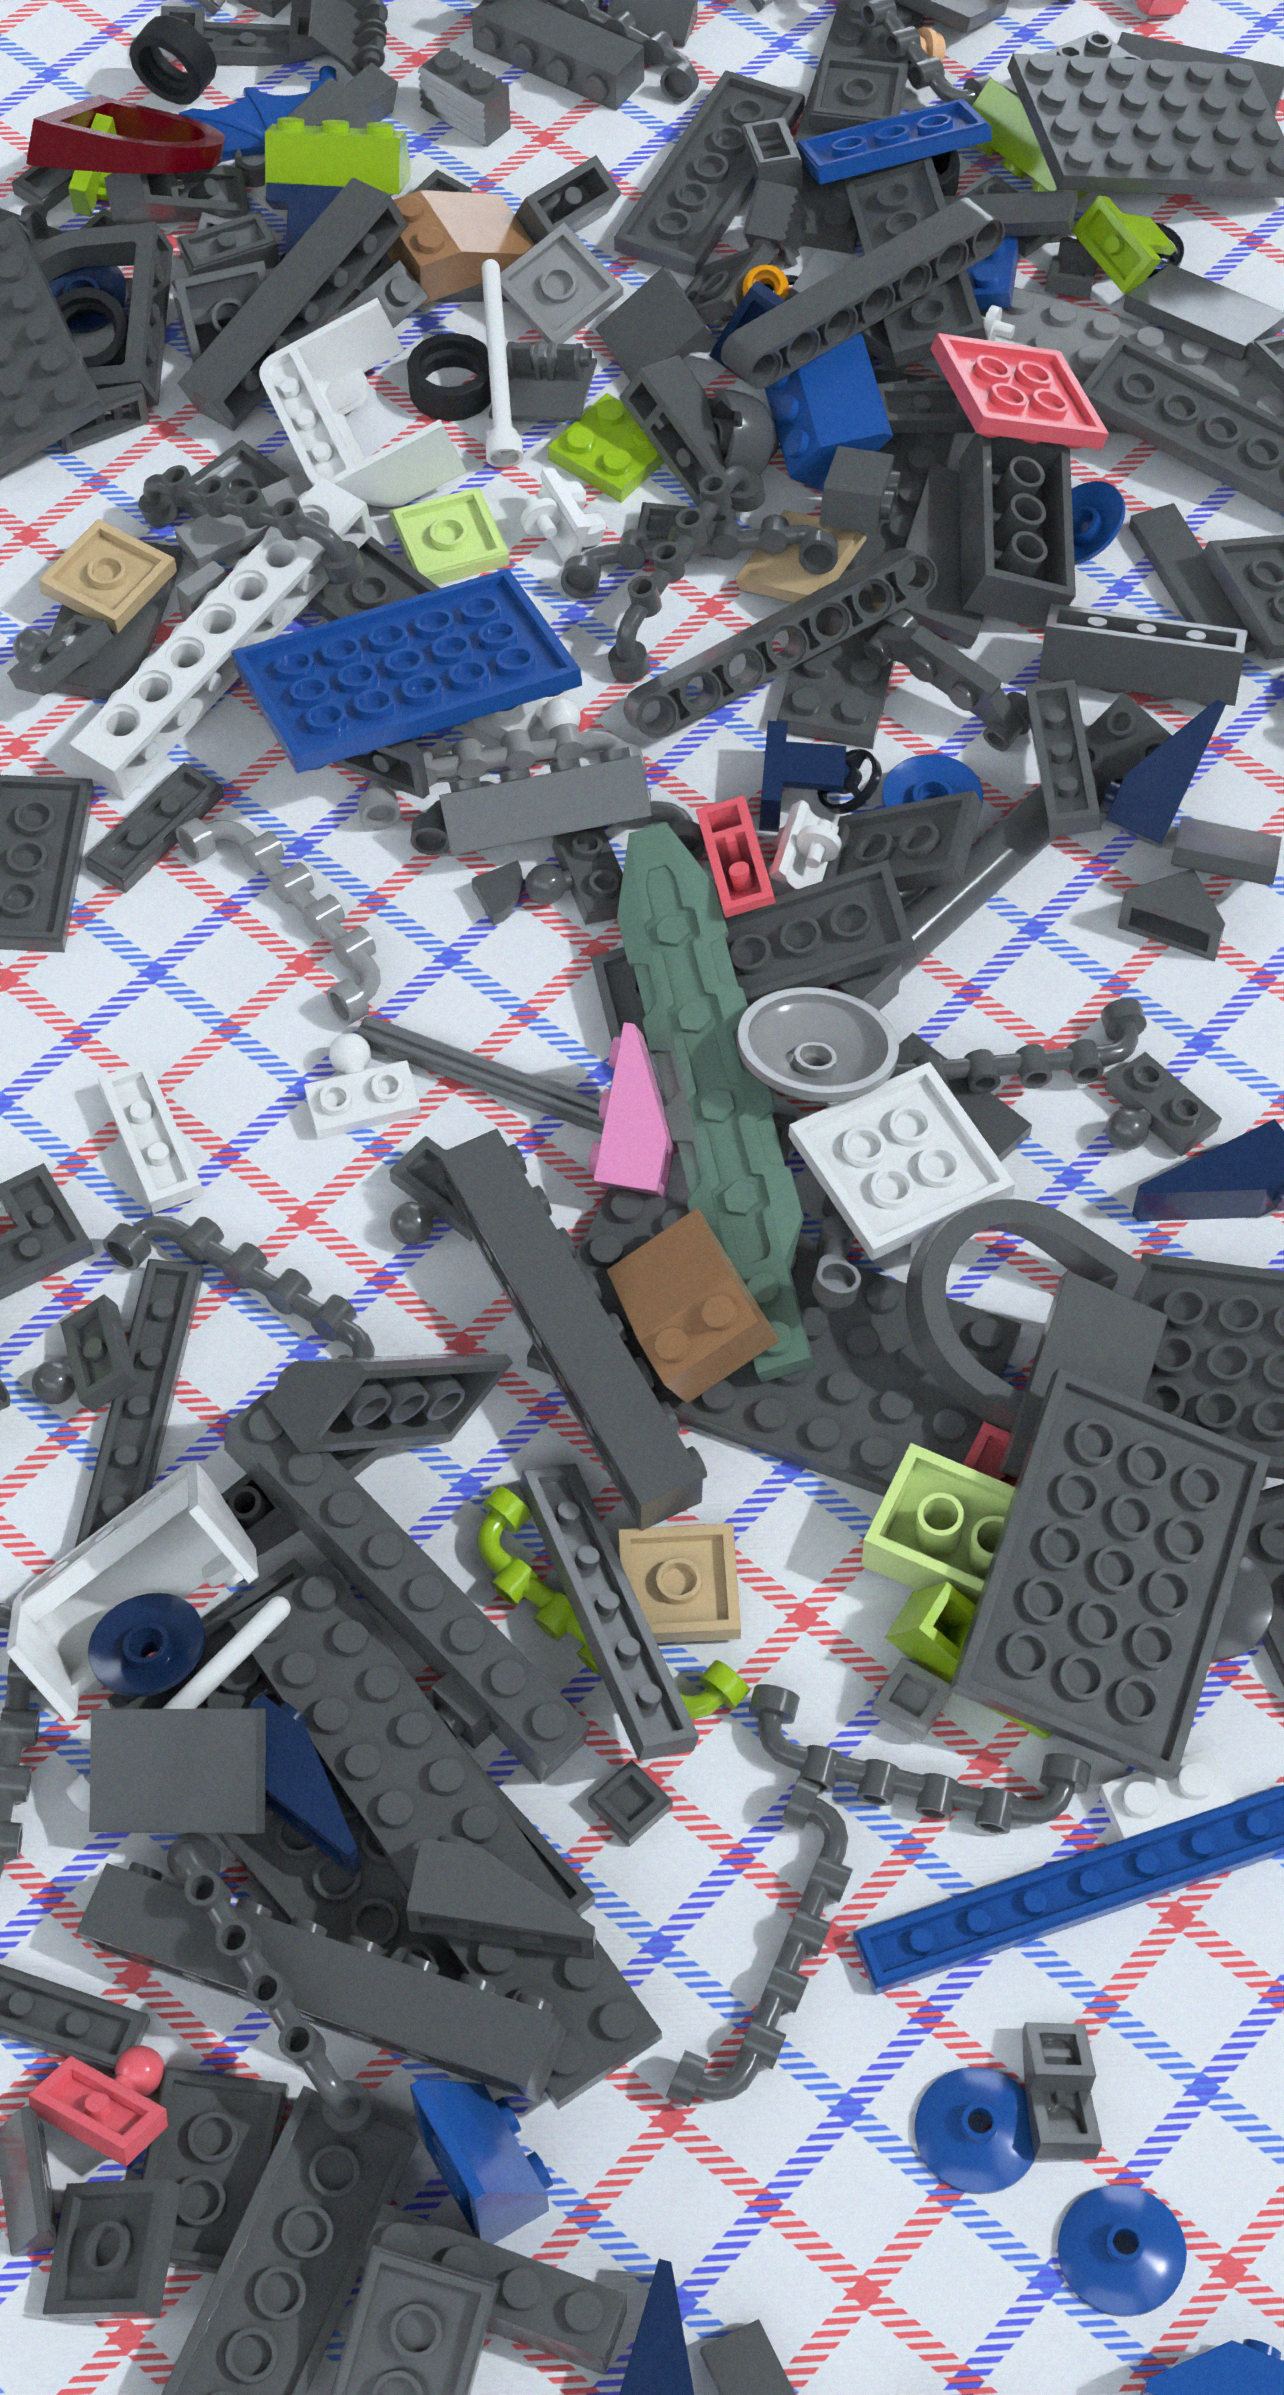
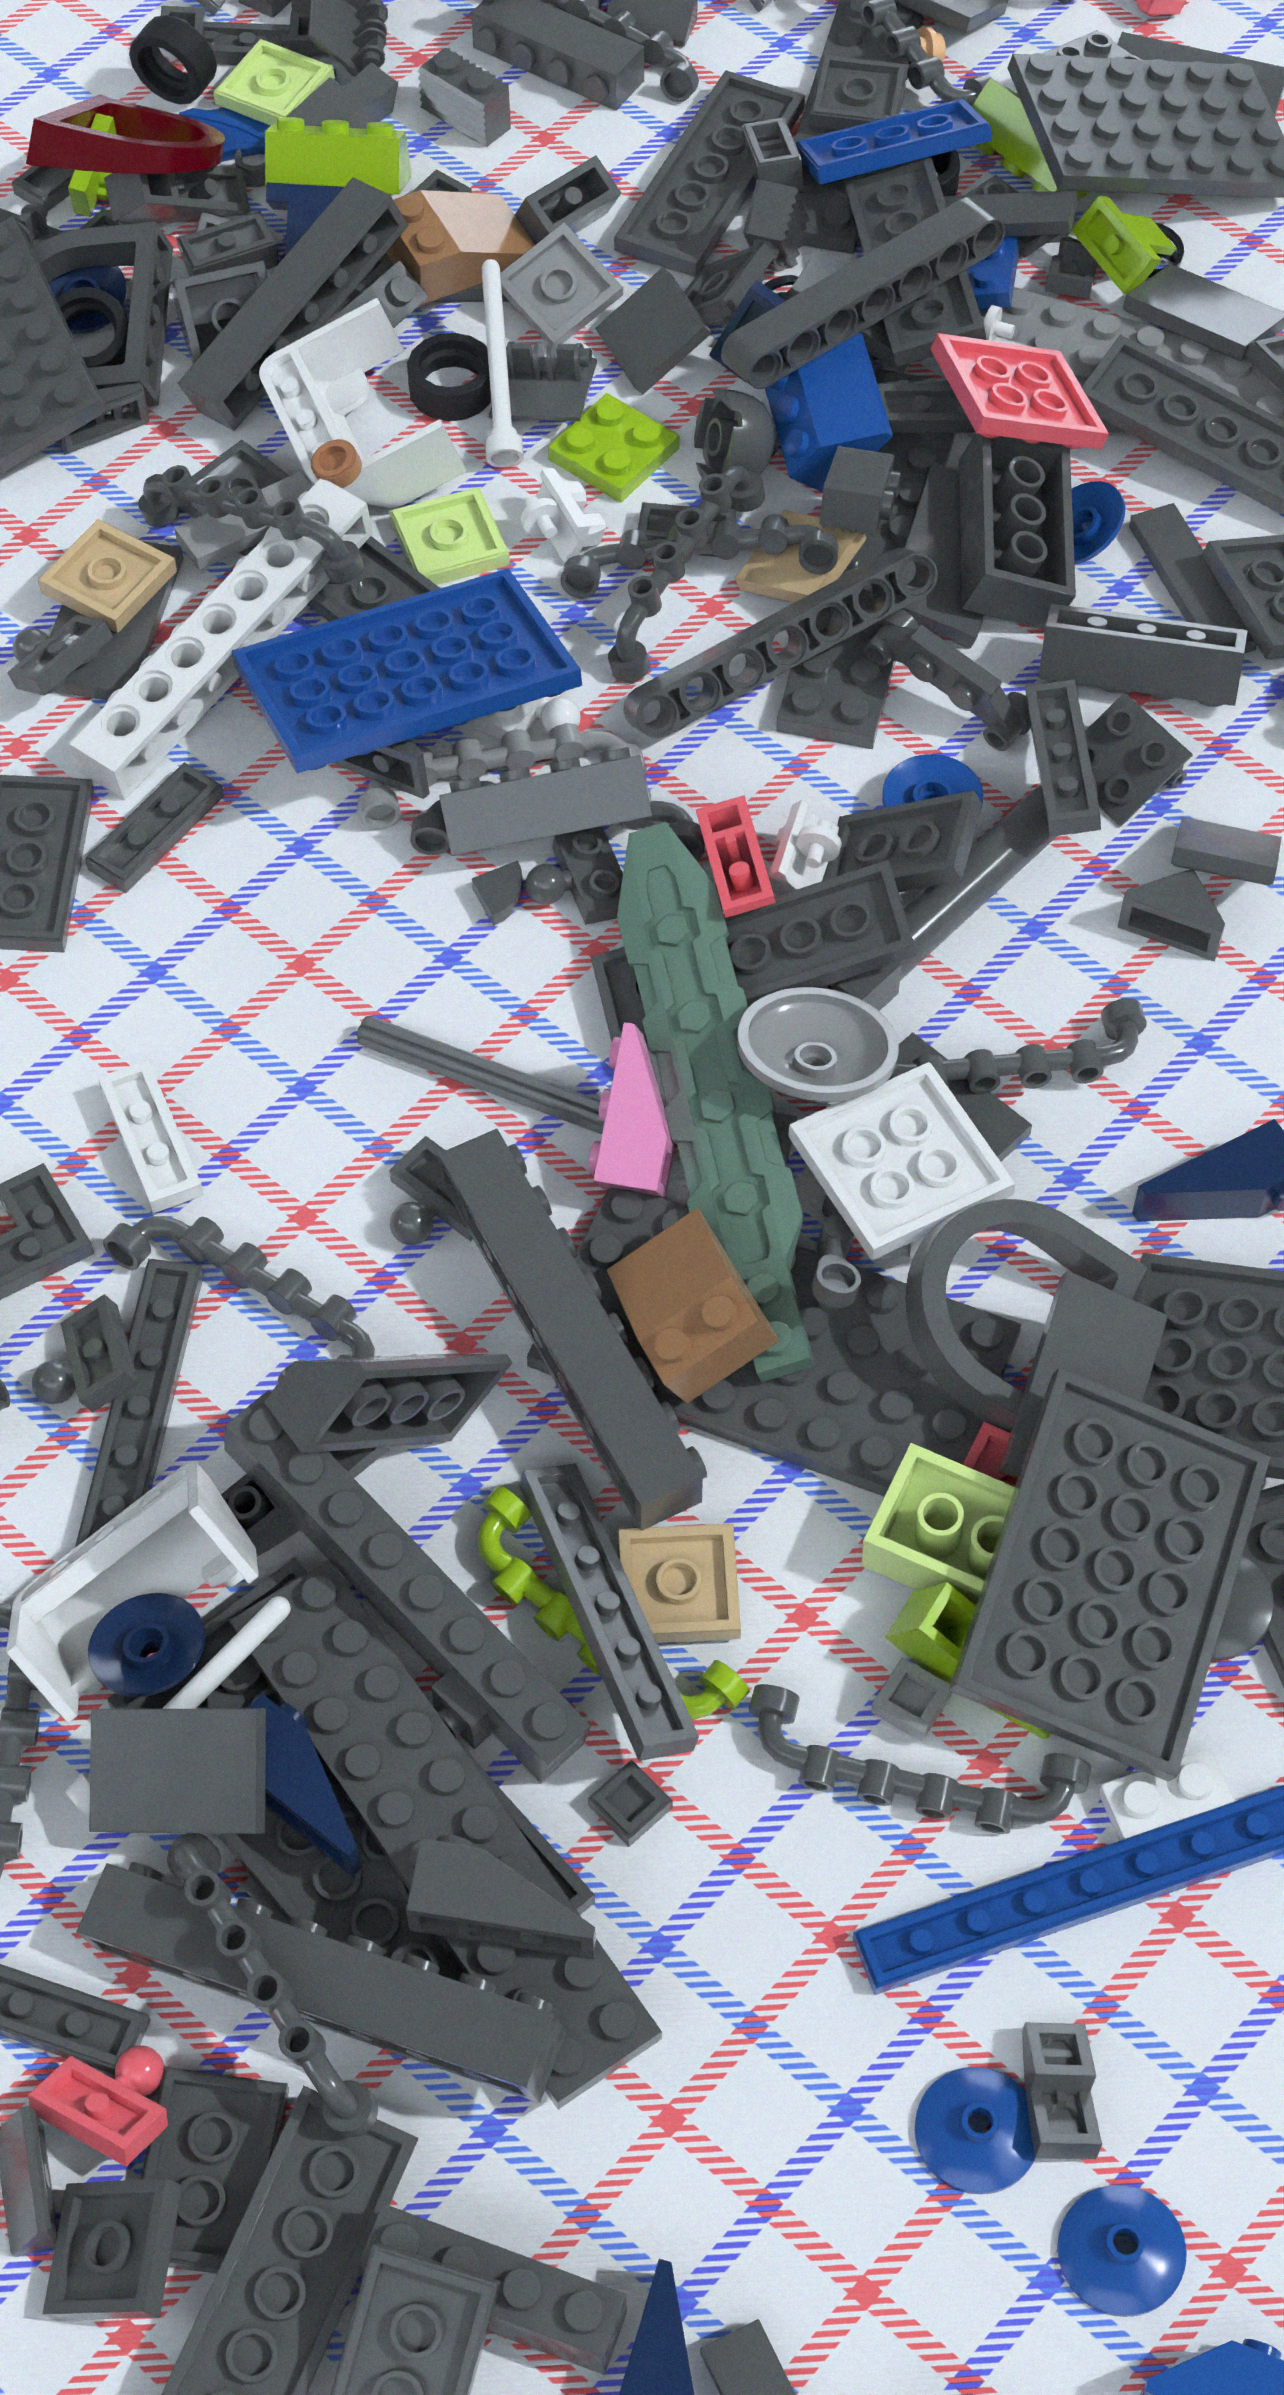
(195, 587): light grey plate -> none
(271, 82): none -> yellowish green tile
(293, 885): light grey bar -> none
(336, 462): none -> nougat tile
(361, 1095): white plate -> none
(480, 2157): blue slope -> none
(676, 420): dark grey slope -> none
(767, 275): light orange plate -> none
(784, 1984): dark grey bar -> none
(812, 768): dark blue piece -> none
(1157, 784): dark blue slope -> none
(1157, 1103): dark grey plate -> none

